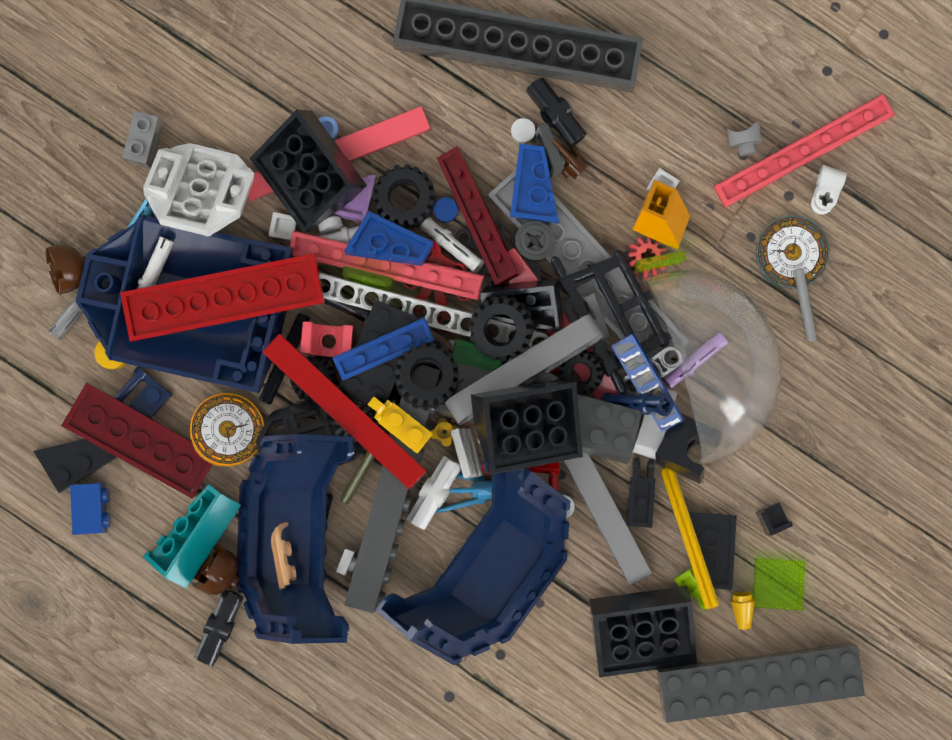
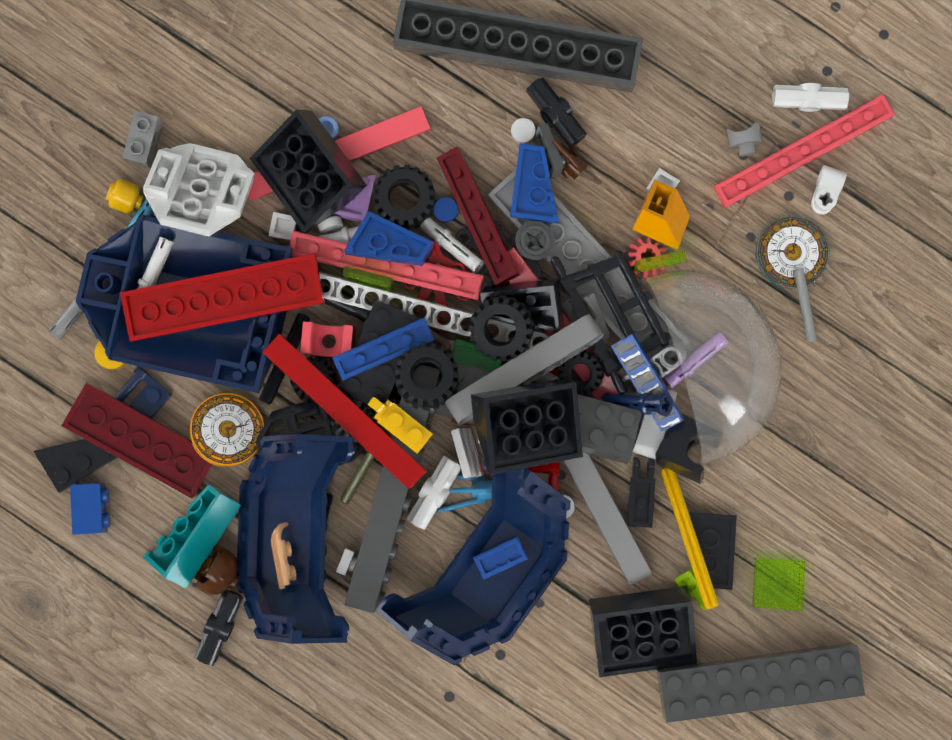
(65, 267): reddish brown cylinder -> none
(124, 196): none -> yellow head
(437, 432): yellow plate -> none
(500, 557): none -> blue plate
(743, 609): yellow cone -> none
(773, 519): black panel -> none
(810, 97): none -> white piece

